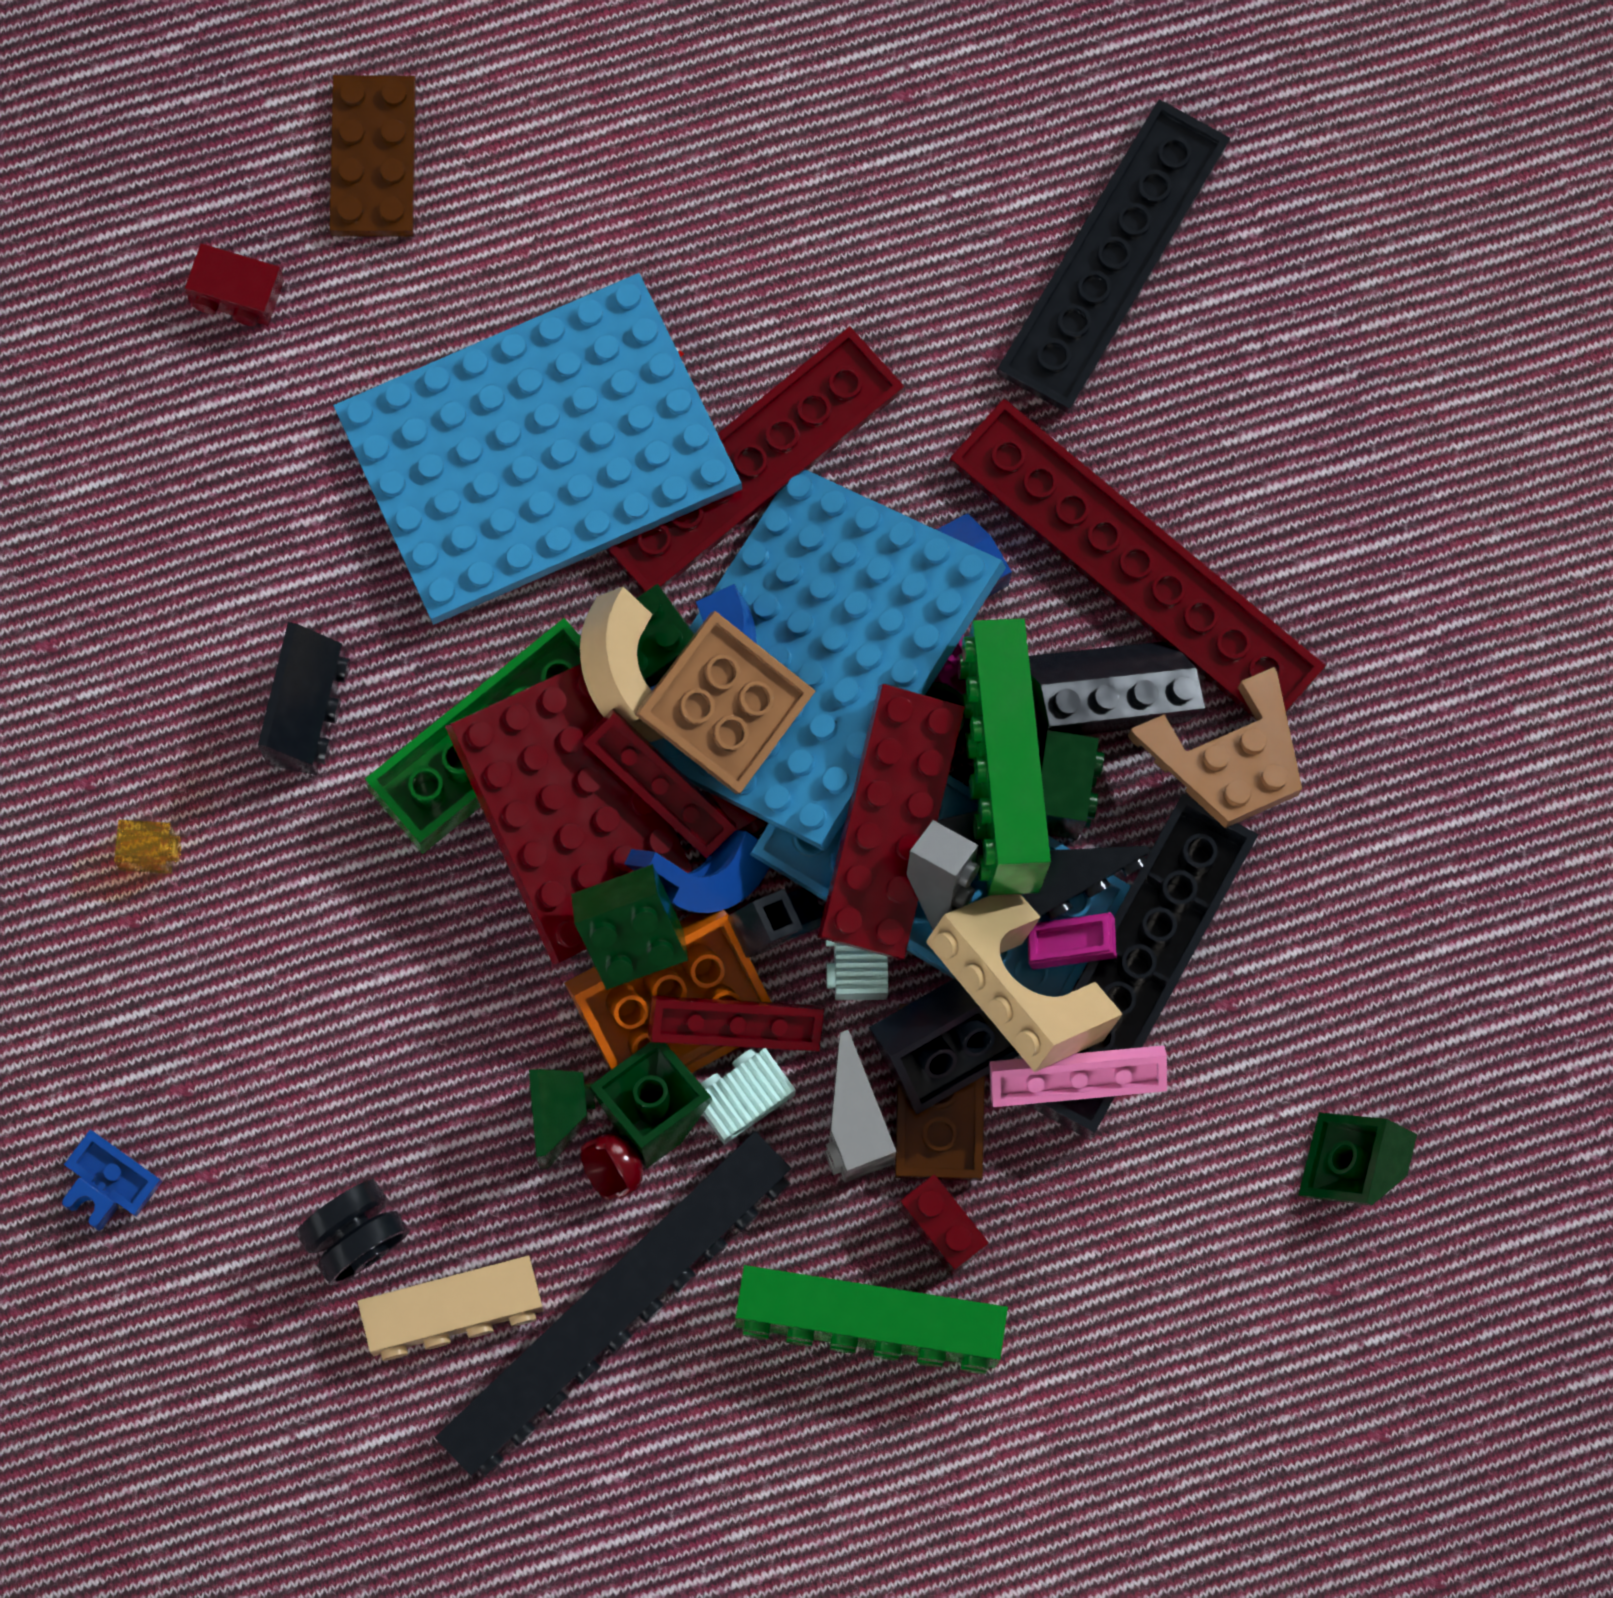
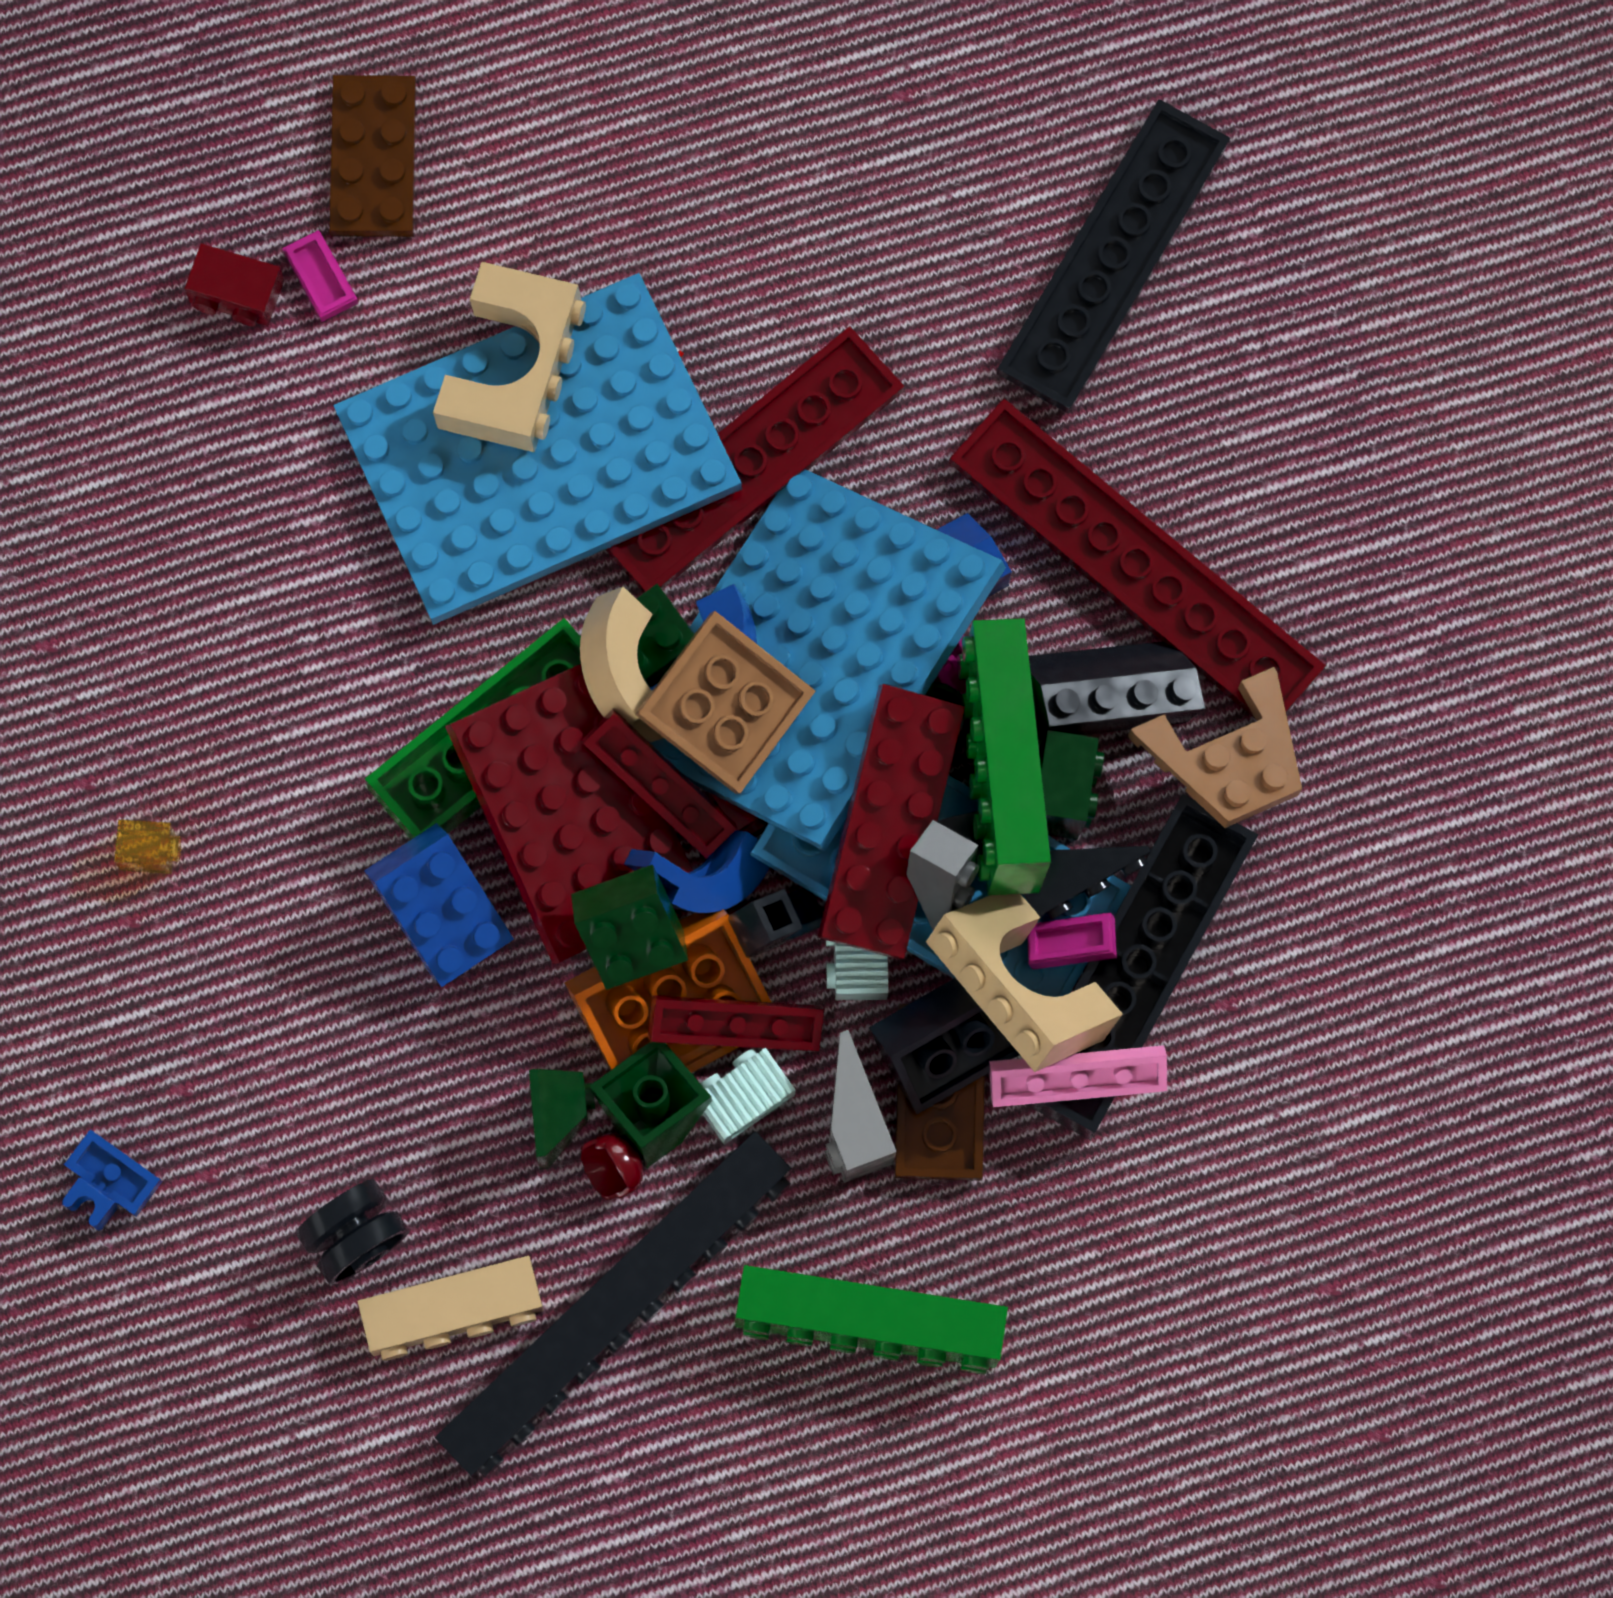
(303, 700): black slope -> none
(320, 275): none -> dark pink tile
(439, 904): none -> blue brick
(515, 411): none -> tan arch
(943, 1224): dark red brick -> none
(1356, 1158): dark green slope -> none

